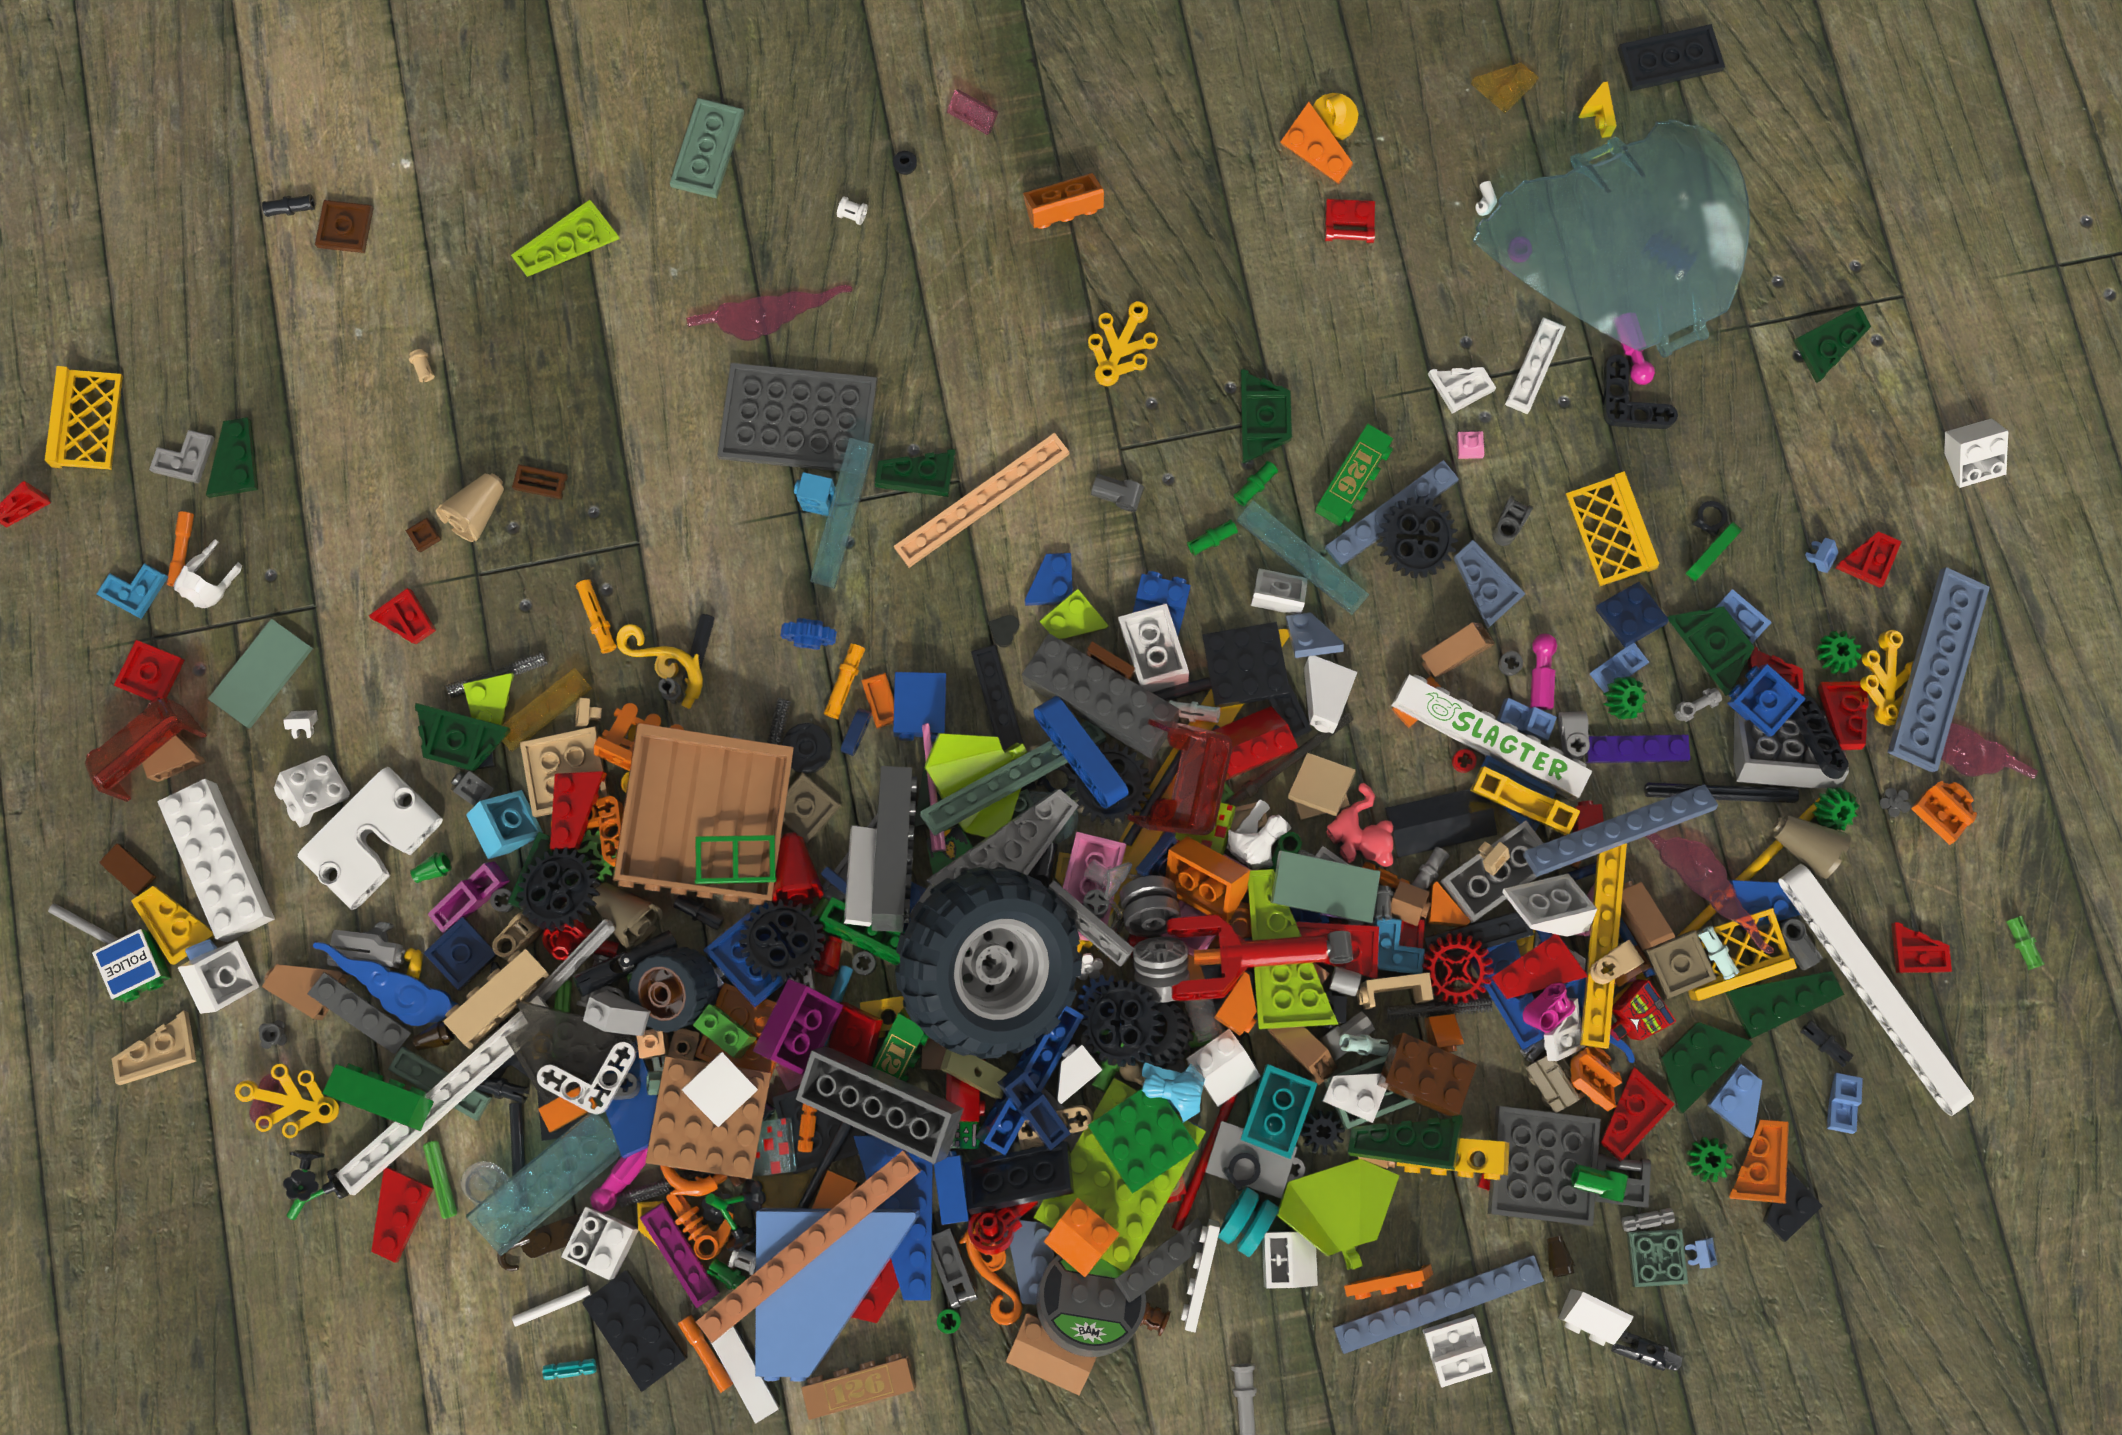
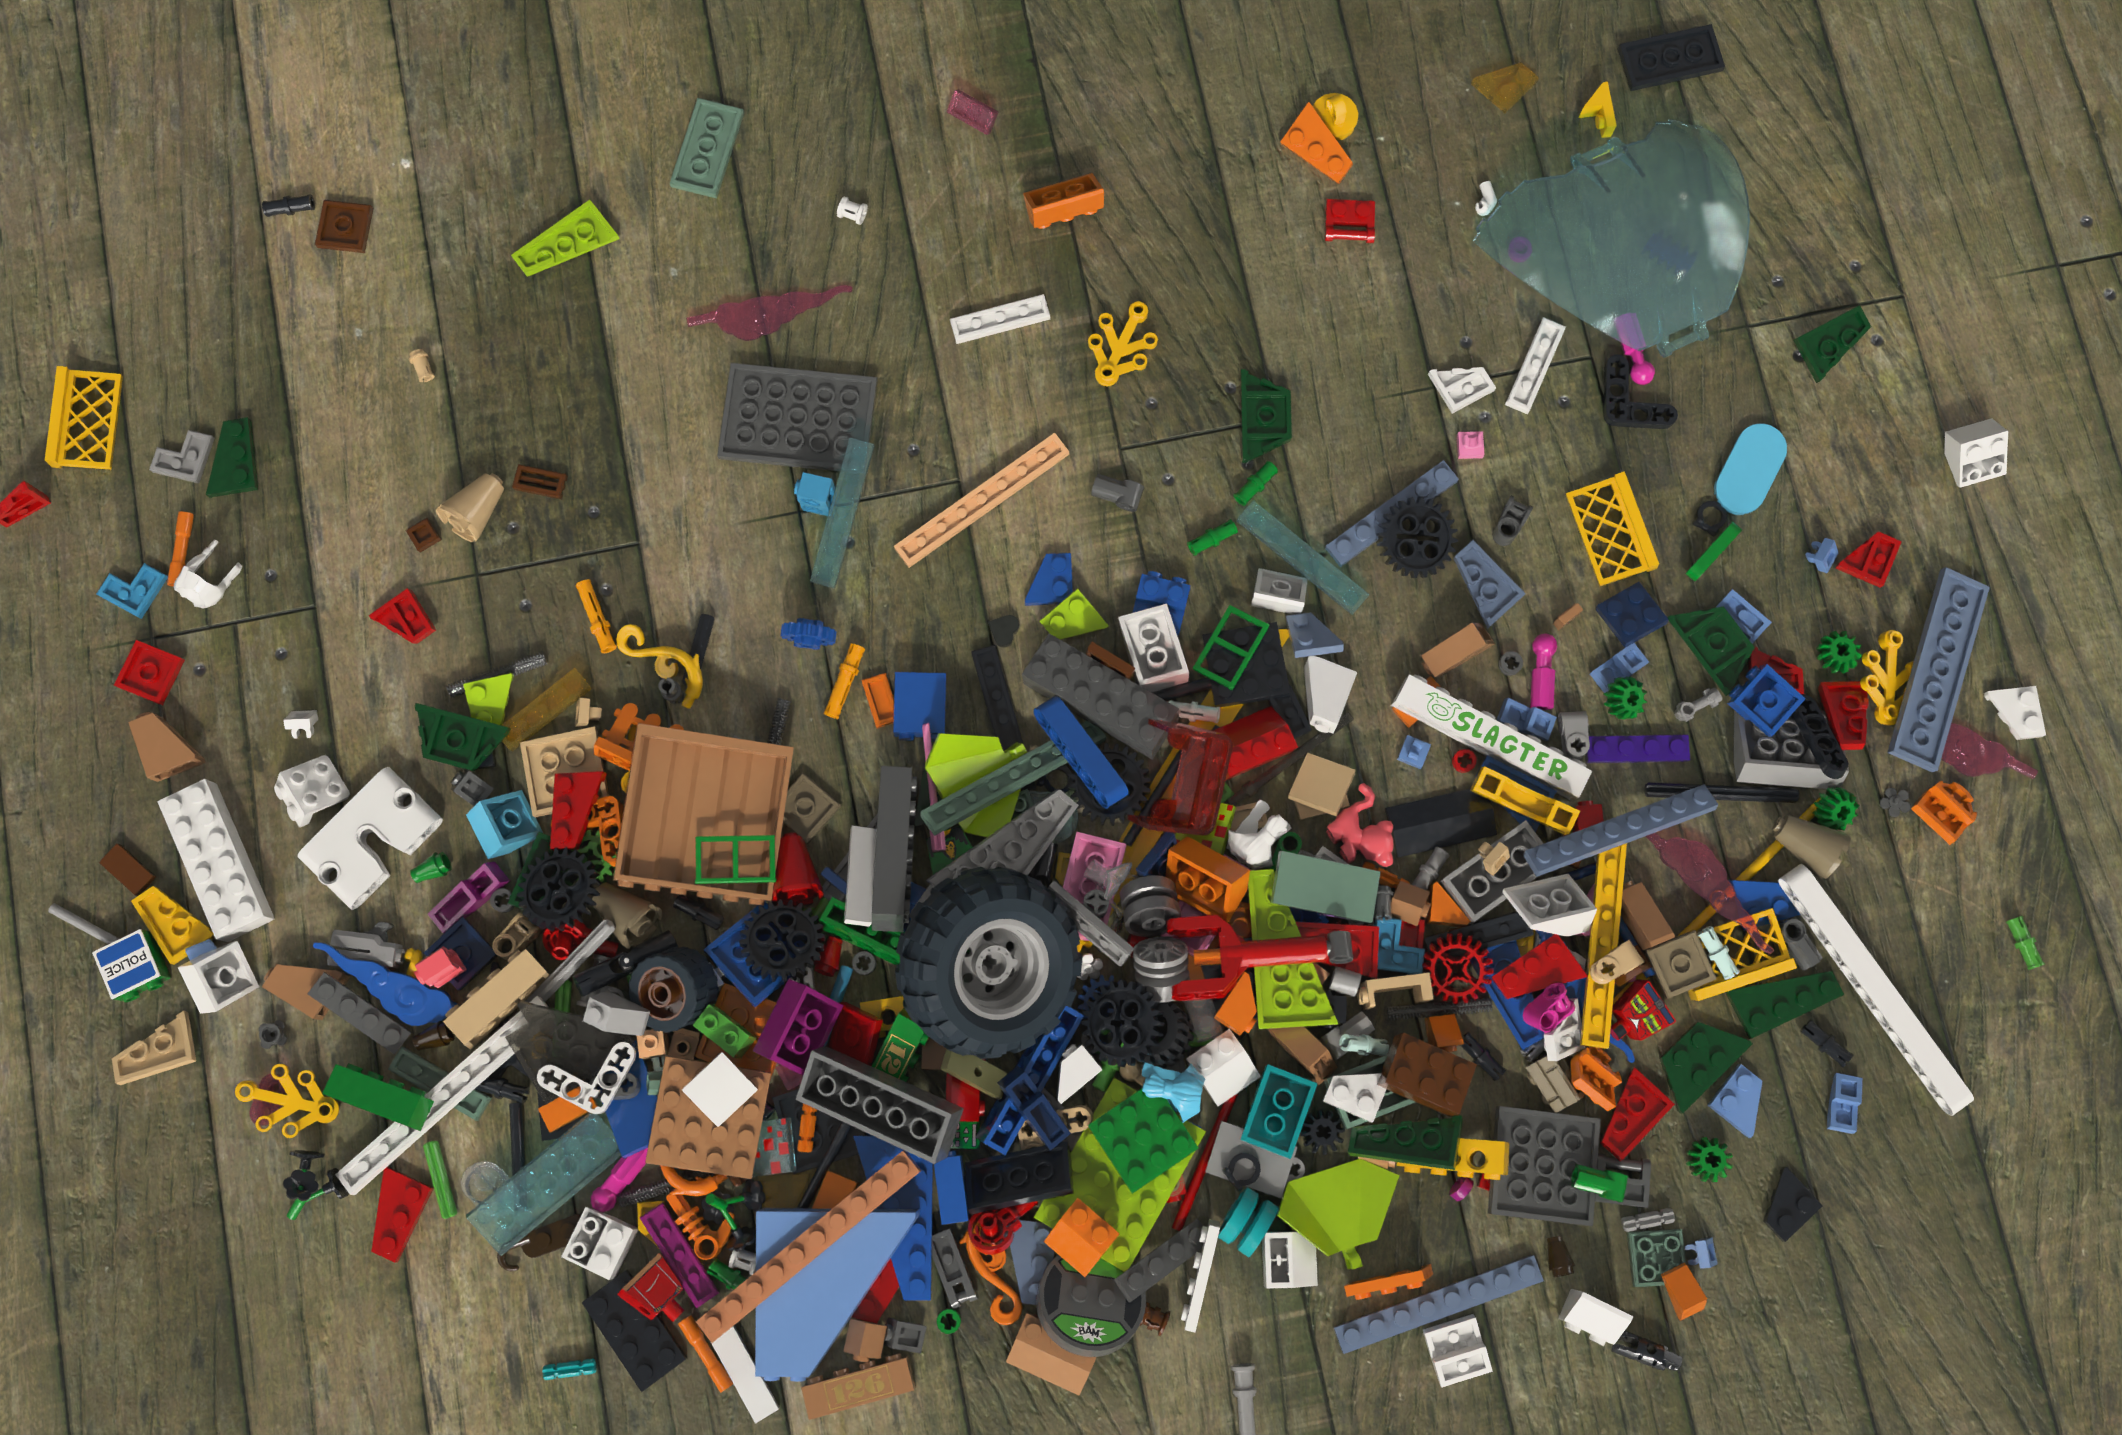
(137, 743): clear red windscreen -> none
(260, 673): sand green tile -> none
(439, 967): none -> coral brick
(551, 1306): white bar -> none
(654, 1290): none -> red torso
(811, 747): black tile -> none
(856, 732): dark blue beam -> none
(864, 1340): none -> medium nougat brick
(904, 1335): none -> dark grey bracket
(908, 168): black plate -> none
(922, 474): dark green wing -> none
(1000, 319): none -> white tile
(1214, 638): none -> green window
(1354, 475): green brick -> none
(1413, 752): none -> medium blue tile
(1461, 1188): none -> magenta tile
(1482, 1056): none -> black pin
(1567, 616): none -> medium nougat tile
(1684, 1291): none -> orange slope
(1750, 469): none -> medium azure tile
(1765, 1166): orange wing -> none
(1918, 953): red wing -> none
(2019, 710): none -> white wing

